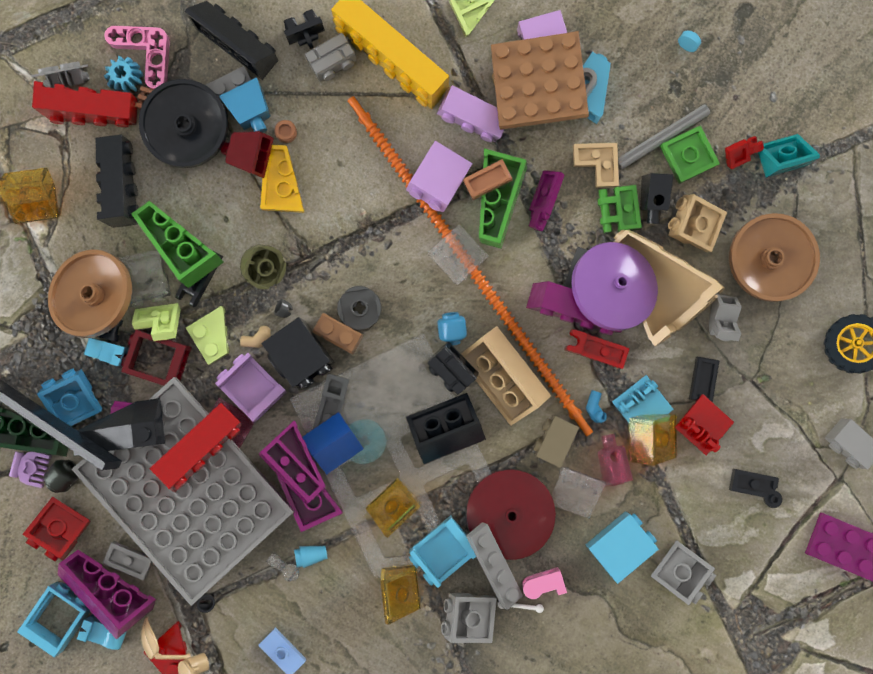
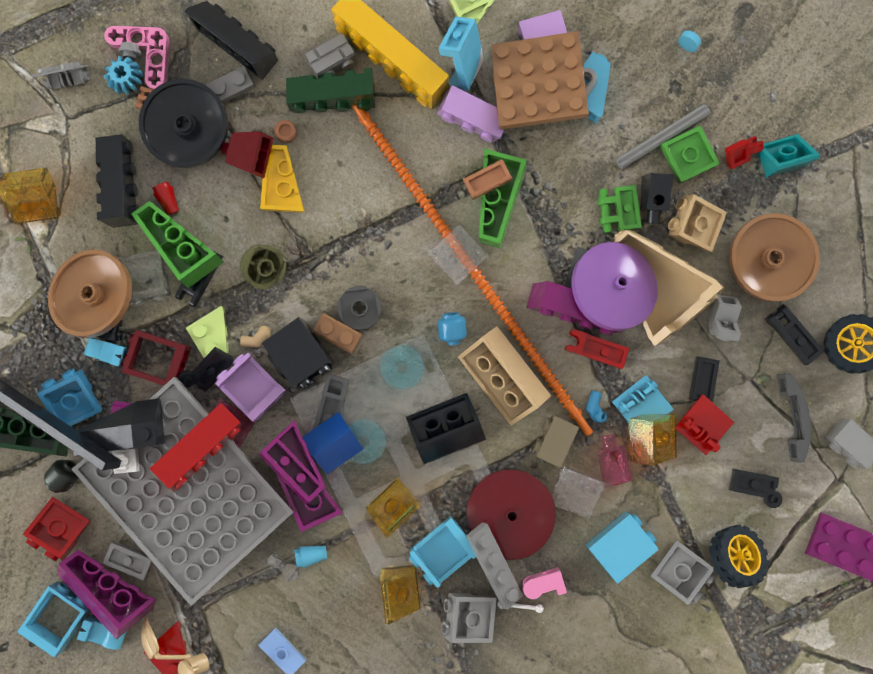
(27, 465): lavender piece -> none
(85, 105): red wedge -> none
(129, 50): none -> light grey plate
(129, 459): none -> white tile
(162, 319): yellowish green plate -> none
(166, 197): none -> red cone
(205, 607): black hinge -> none
(207, 371): none -> black hinge
(248, 105): dark azure torso -> none
(282, 308): dark grey hinge -> none
(305, 32): black hips -> none
(331, 92): none -> dark green wedge
(389, 367): none -> clear light blue plate
(438, 177): lavender brick -> none
(452, 368): black brick -> none
(464, 46): none -> medium azure panel
(545, 198): magenta hinge -> none
(602, 157): tan plate -> none
(729, 559): none -> black wheel
(795, 335): none -> black plate
(801, 418): none -> dark grey slope

